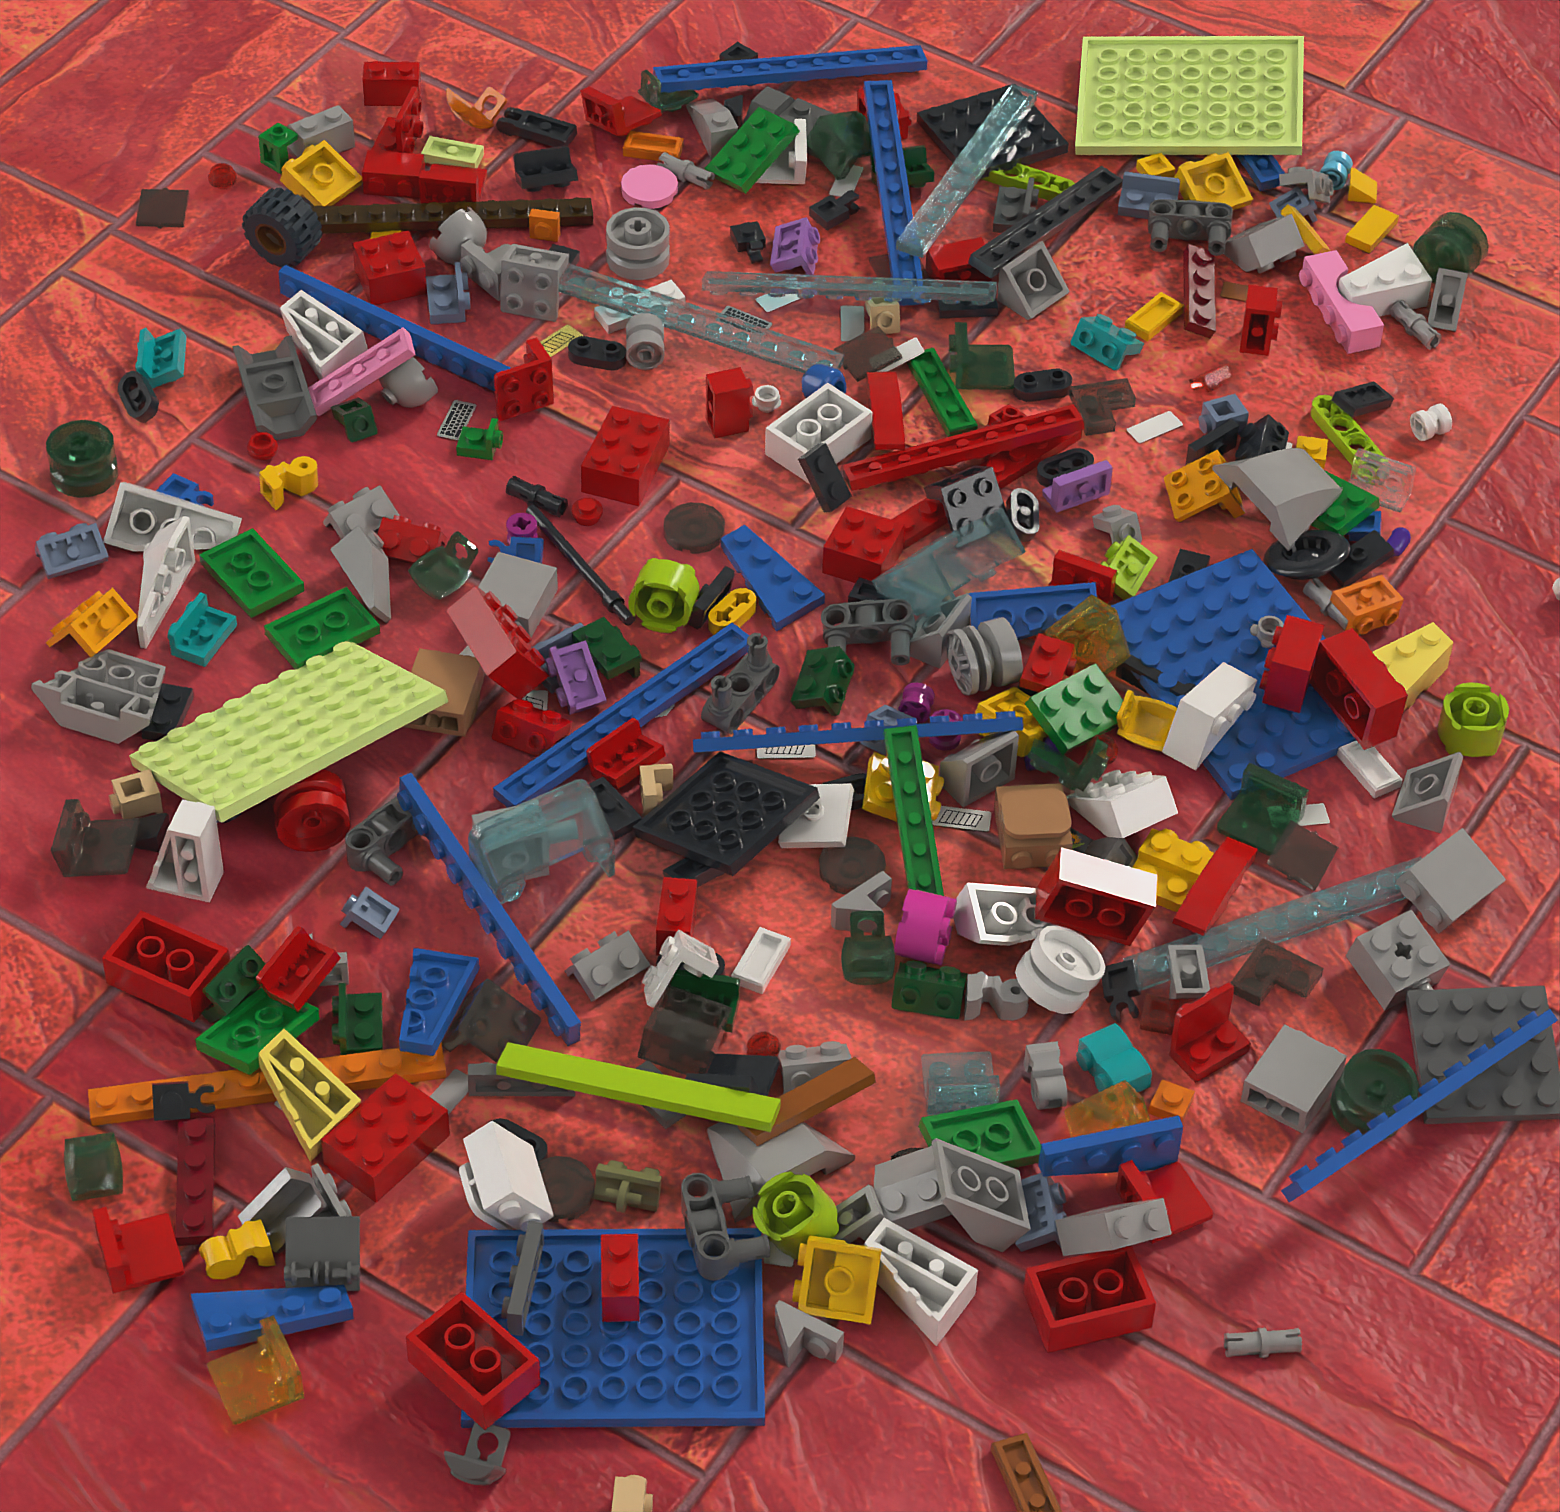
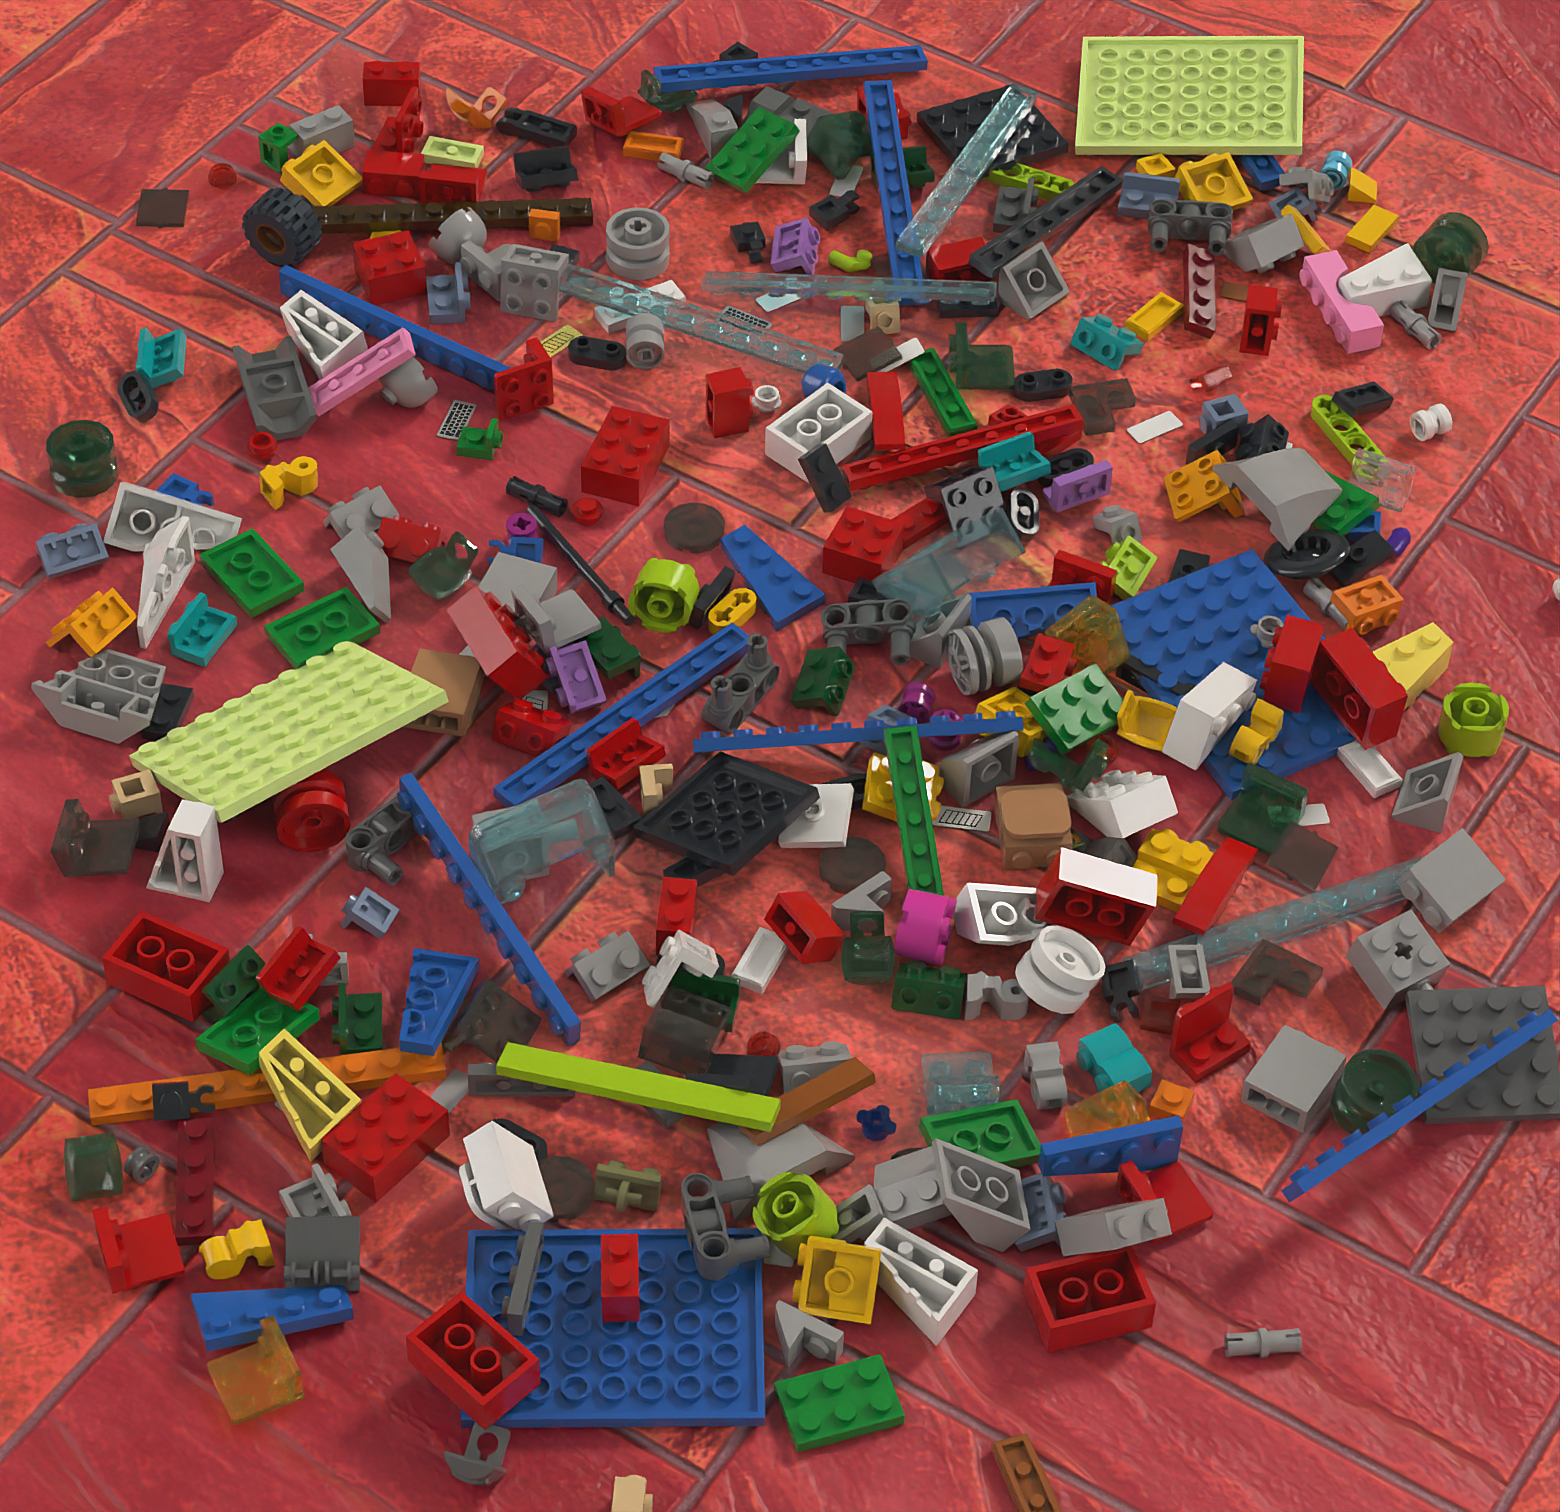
(141, 1164): none -> dark grey bush
(287, 1195): flat silver panel -> none
(357, 419): dark green bracket -> none
(554, 620): none -> light grey bracket
(649, 186): bright pink tile -> none
(803, 751): white sticker -> none
(804, 927): none -> red brick
(839, 1403): none -> green plate
(851, 264): none -> lime arm
(876, 1131): none -> clear blue plate
(1014, 461): none -> teal bracket
(1263, 728): none -> yellow leg
(1314, 447): yellow plate -> none

